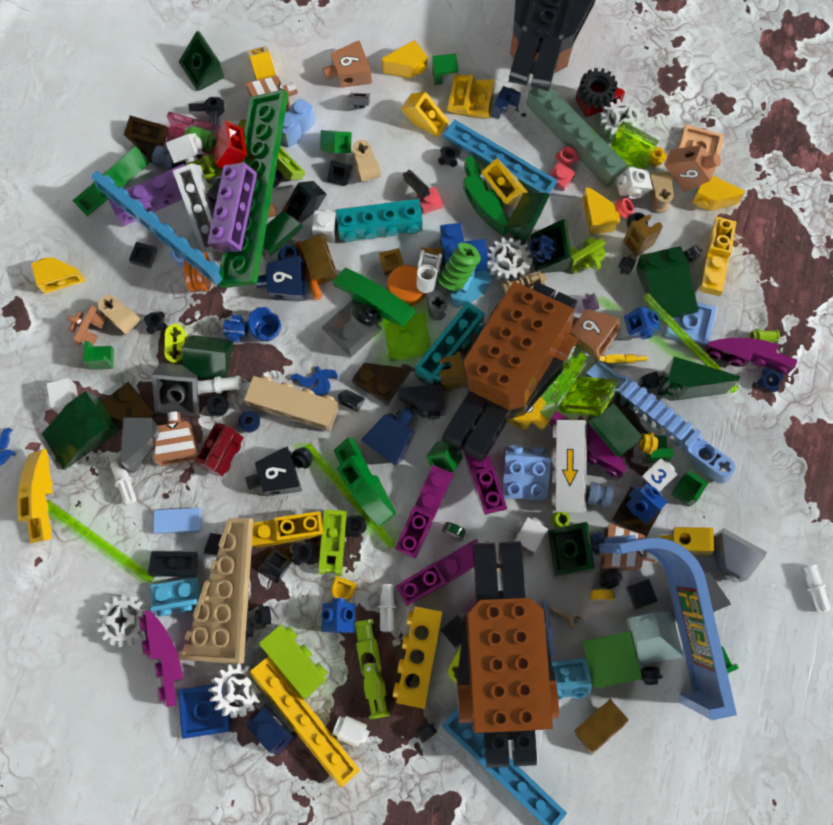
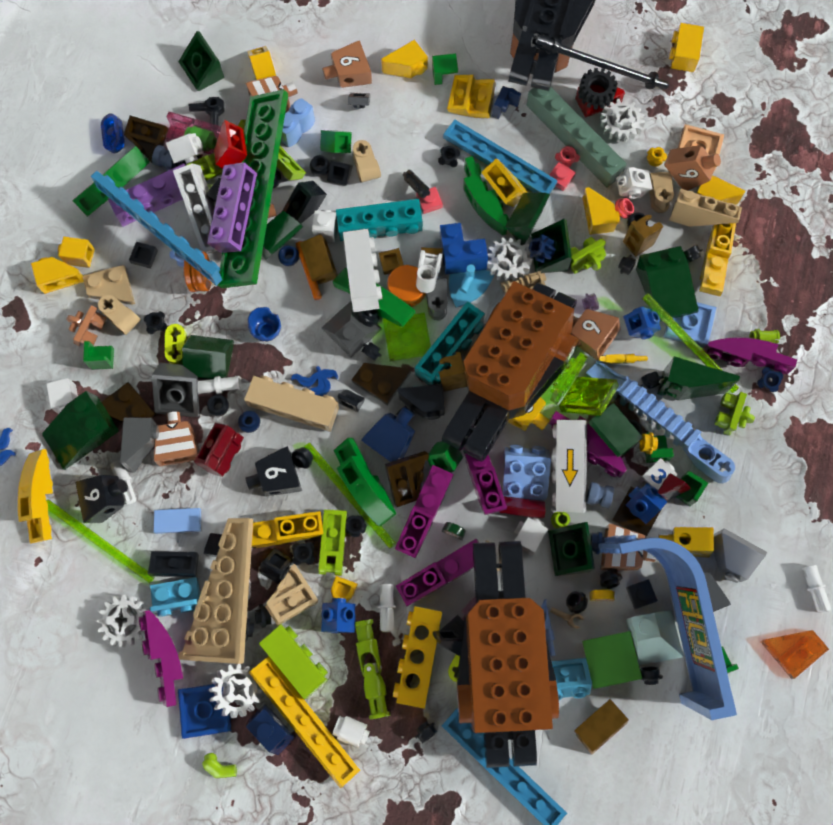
(76, 252): none -> yellow brick
(100, 497): none -> black torso
(110, 282): none -> tan wing
(112, 133): none -> clear blue plate
(217, 770): none -> lime arm
(235, 328): blue gear -> none
(285, 279): dark blue torso -> none
(290, 597): none -> tan wing
(319, 160): none -> black plate
(361, 270): none -> white brick
(371, 350): none -> black plate
(405, 477): none -> dark brown wing
(424, 113): yellow slope -> none
(450, 640): none -> black slope
(459, 267): bright green piece -> none
(524, 507): none -> dark red tile
(552, 46): none -> black bar
(576, 602): none -> black plate
(634, 145): clear neon green plate -> none
(673, 487): none -> dark red slope
(686, 47): none -> yellow brick
(699, 210): none -> tan slope
(730, 421): none -> lime hips
(795, 651): none -> clear orange wing

